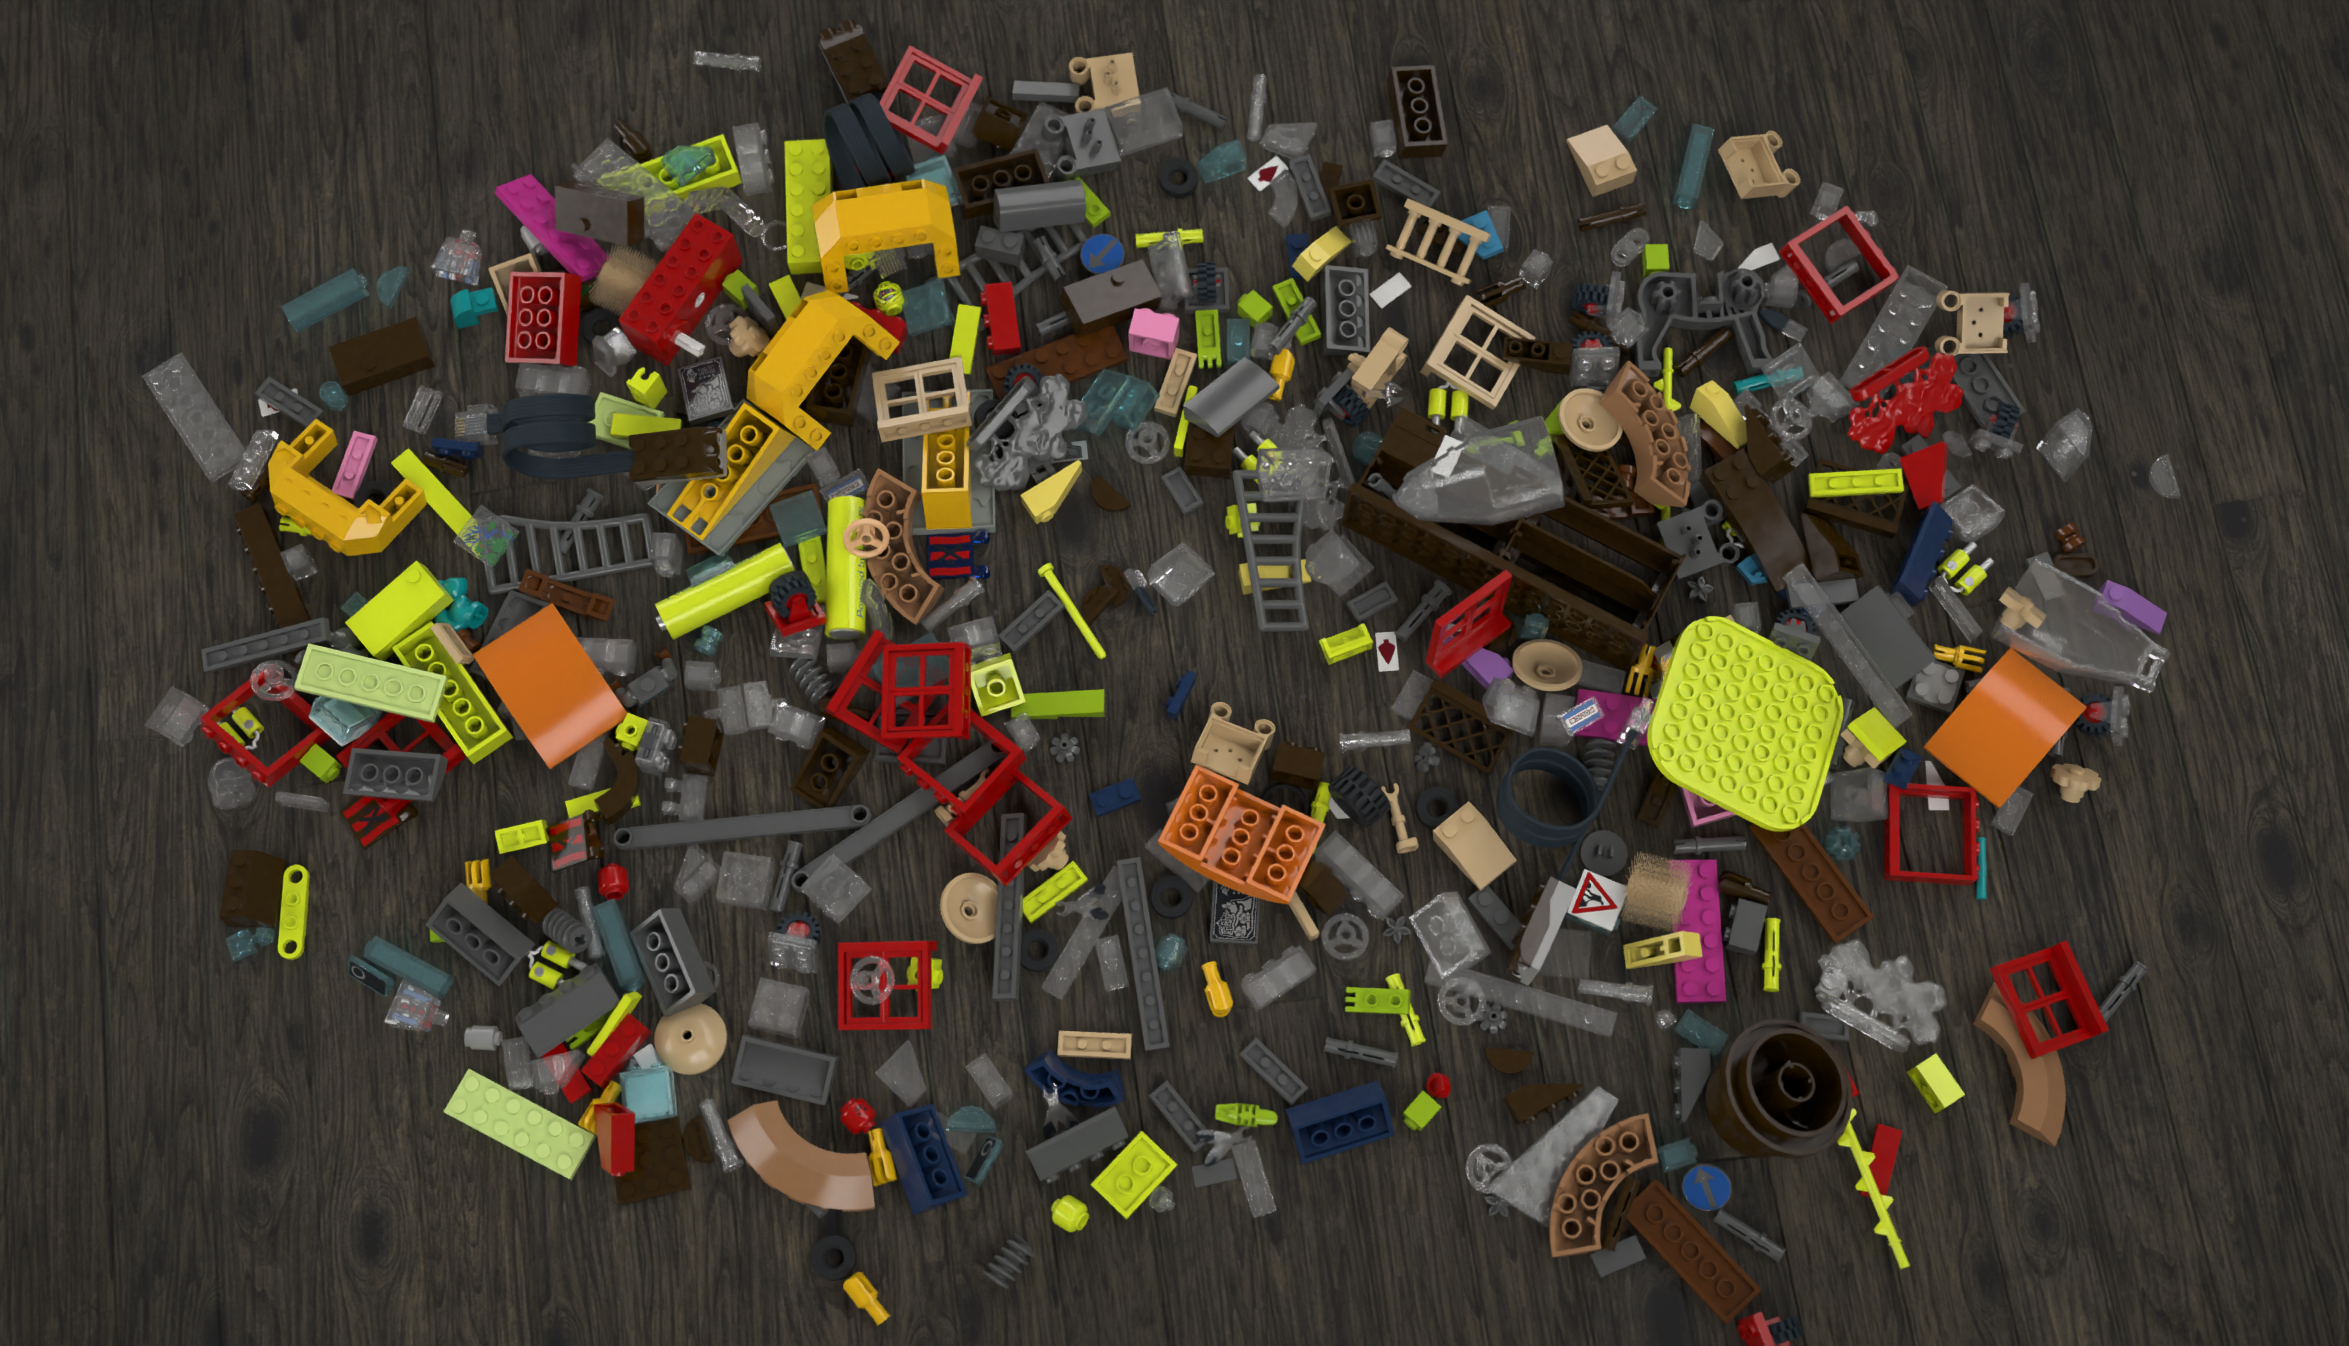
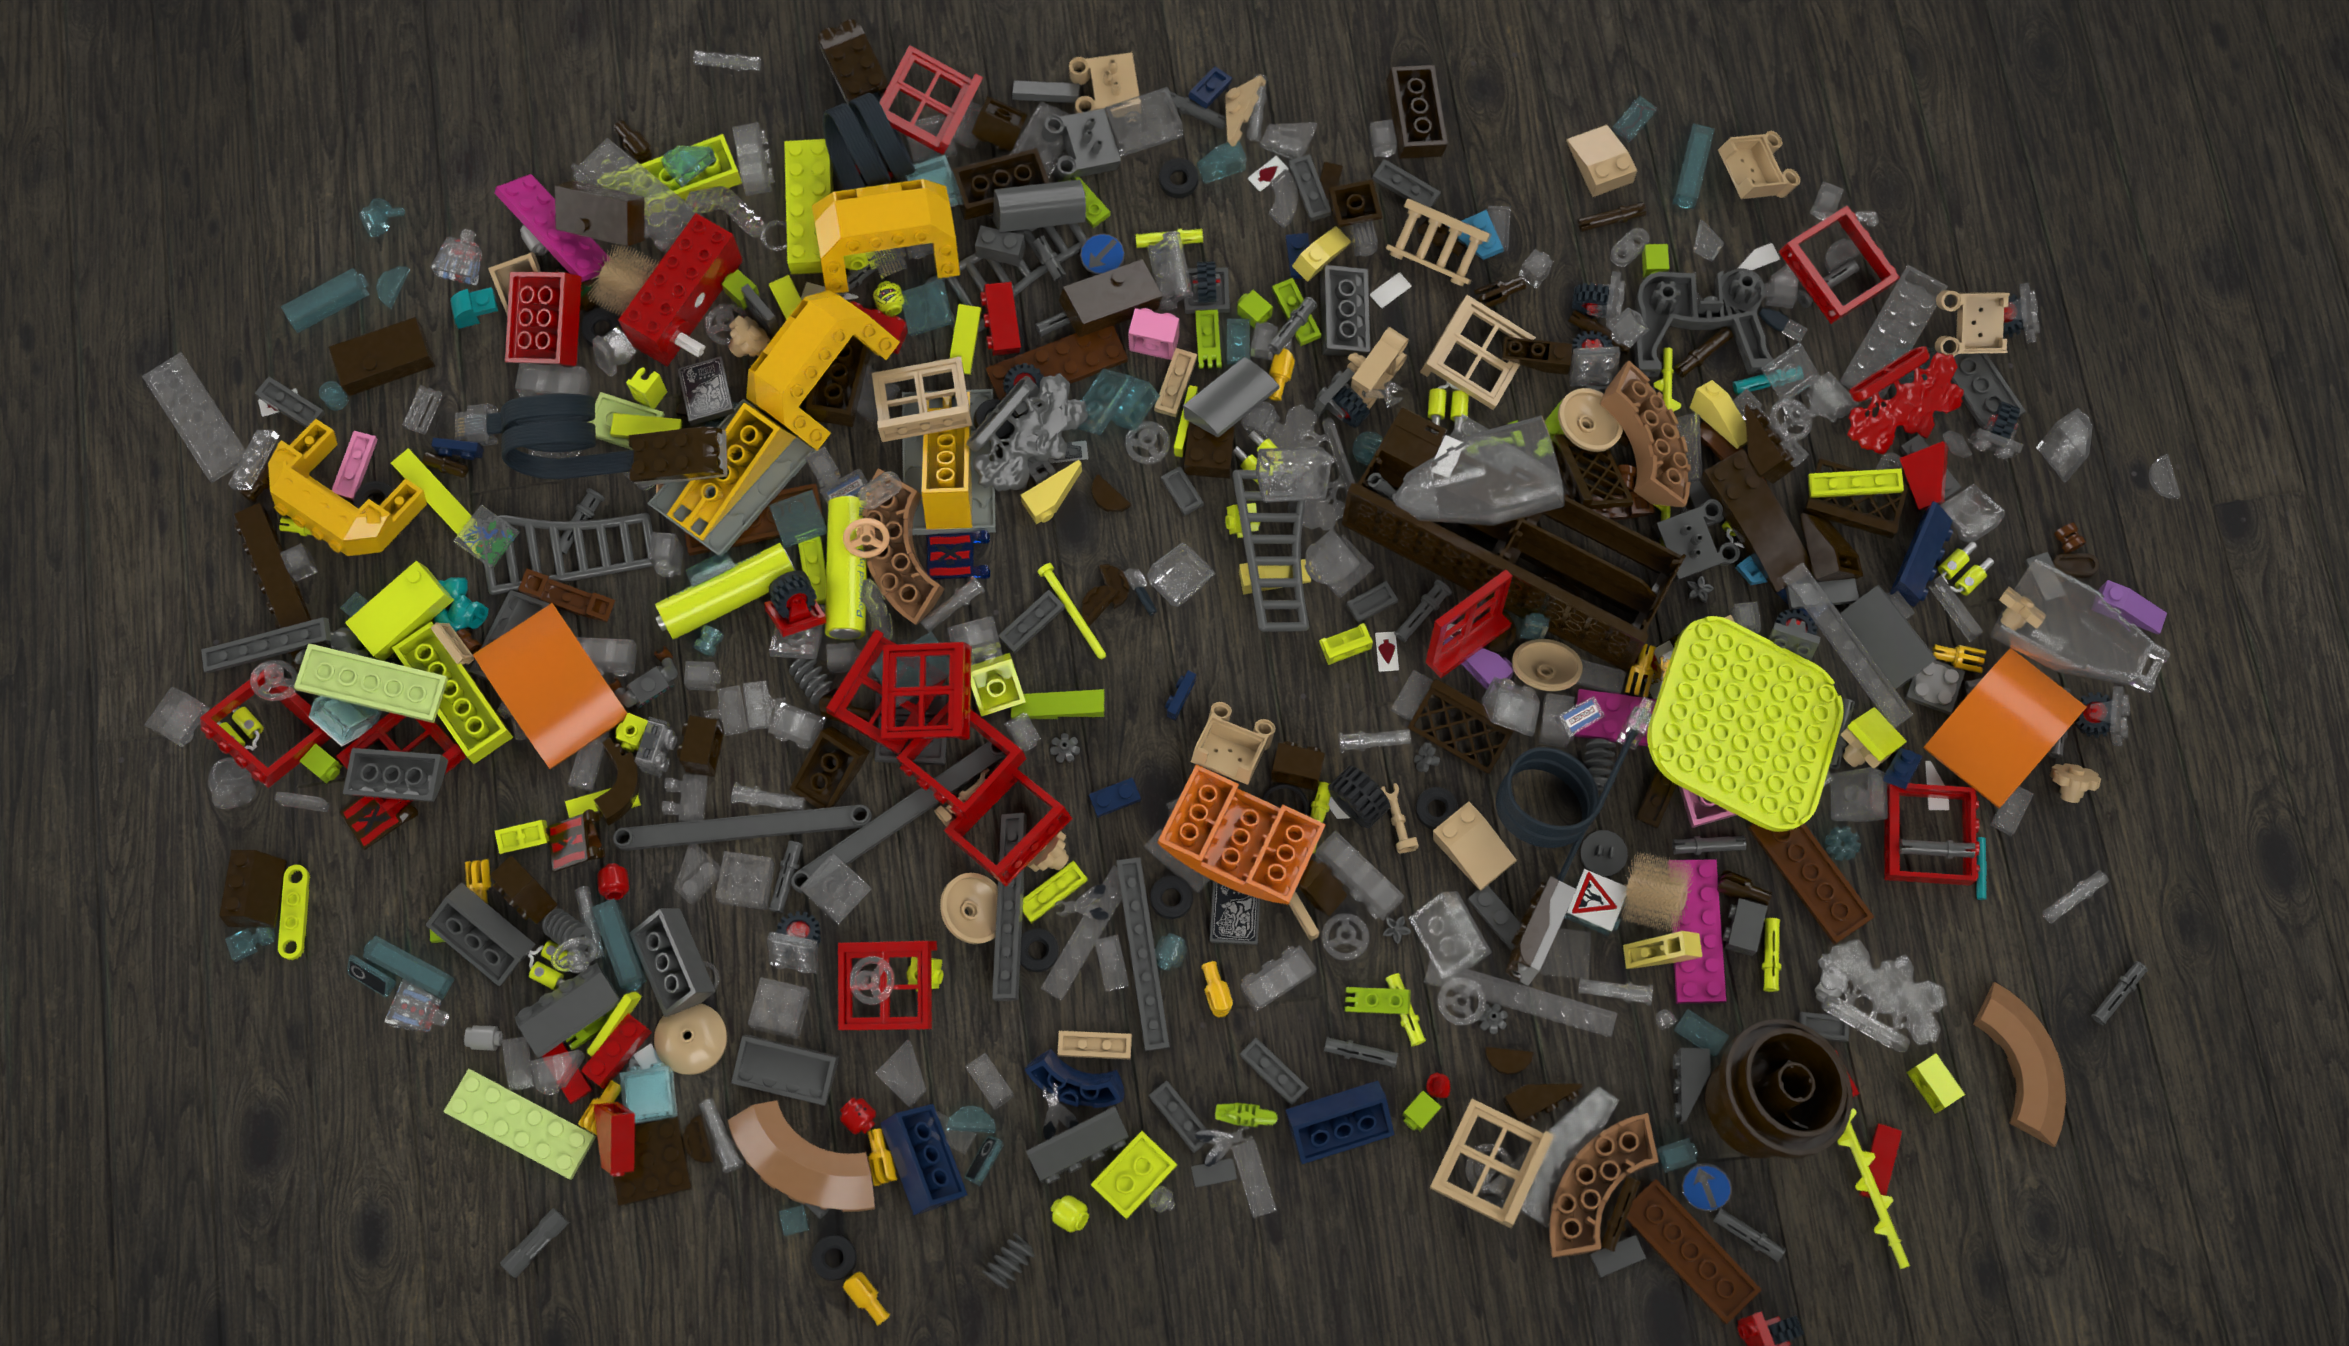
(376, 216): none -> clear light blue piece
(521, 1256): none -> dark grey axle
(575, 958): none -> clear piece
(757, 797): none -> clear pin
(794, 1220): none -> clear light blue tile
(880, 491): none -> clear plate
(1210, 87): none -> dark blue plate
(1240, 107): none -> tan wing
(1523, 1178): none -> tan window
(1948, 849): none -> dark grey pin
(2073, 990): red window -> none
(2083, 890): none -> clear pin

